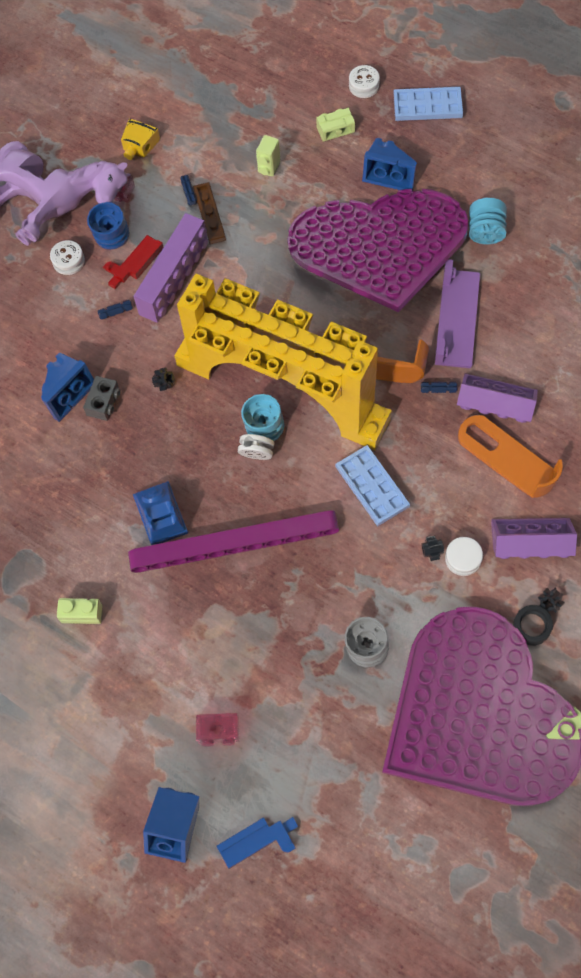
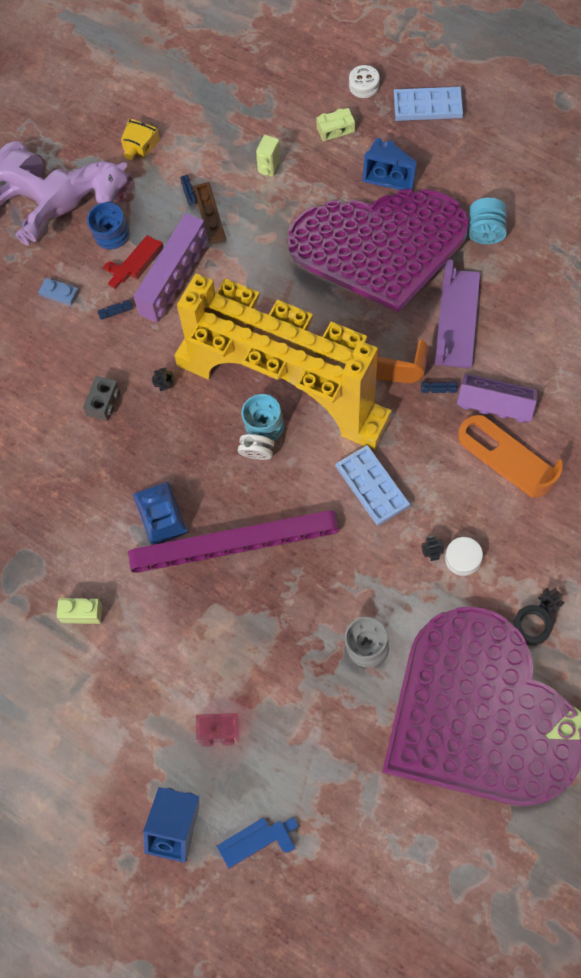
(58, 291): none -> medium blue plate
(65, 385): blue piece -> none
(67, 257): white head -> none
(533, 537): medium lavender slope -> none

